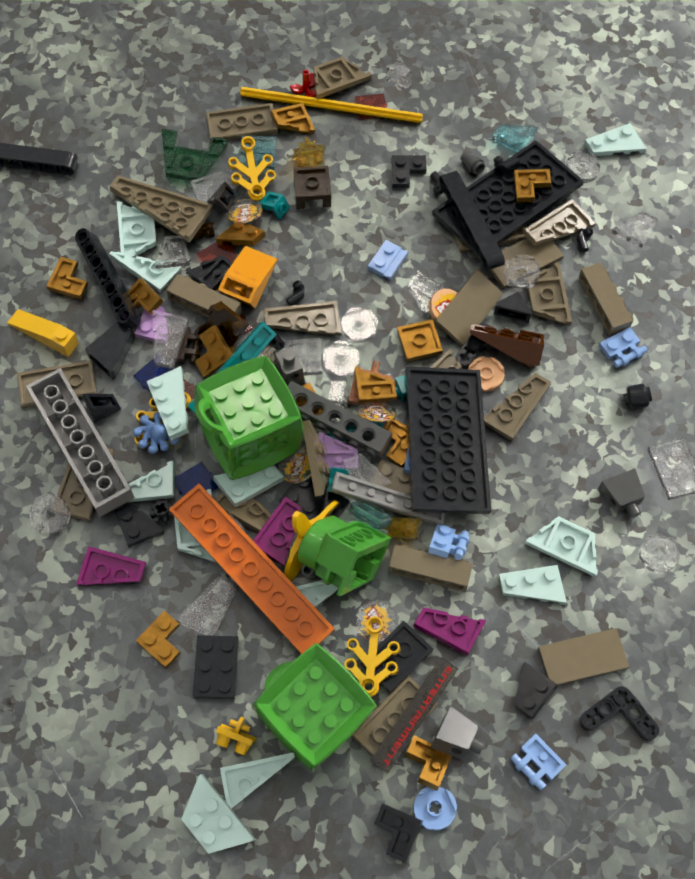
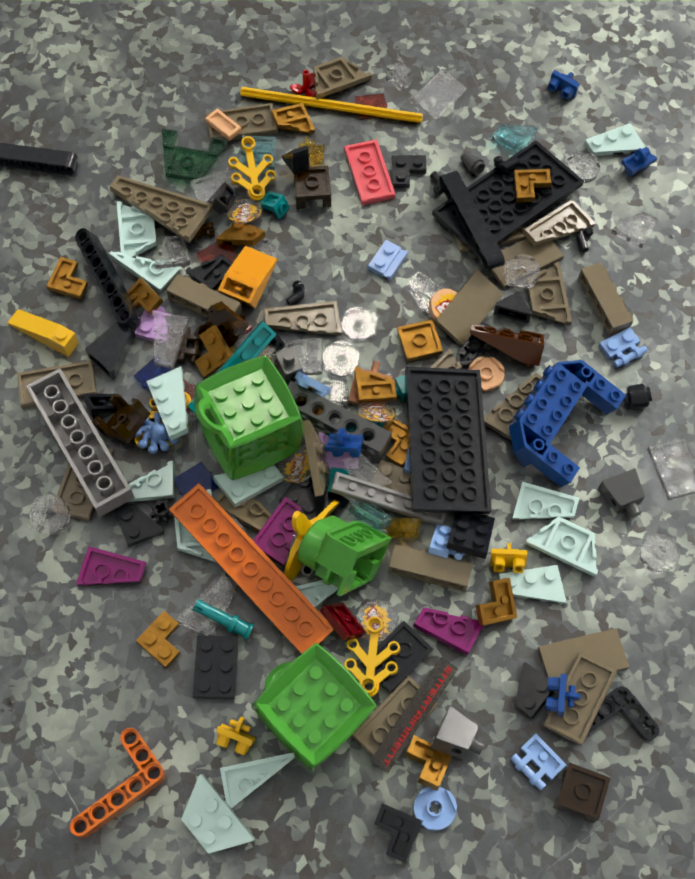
(123, 789): none -> orange beam
(125, 421): none -> dark brown panel
(223, 124): none -> light nougat tile
(232, 623): none -> teal pin
(297, 159): none -> black slope
(318, 388): none -> light blue plate
(343, 621): none -> dark red plate
(344, 442): none -> blue hips
(369, 172): none -> coral tile
(439, 94): none -> clear piece
(471, 534): none -> black plate
(502, 603): none -> pearl gold plate
(508, 557): none -> yellow hips
(543, 503): none -> light aqua wing
(547, 410): none -> blue wedge
(558, 704): none -> blue hips
(564, 83): none -> blue hips
(582, 792): none -> dark brown panel
(592, 682): none -> dark tan tile
(639, 160): none -> blue hips

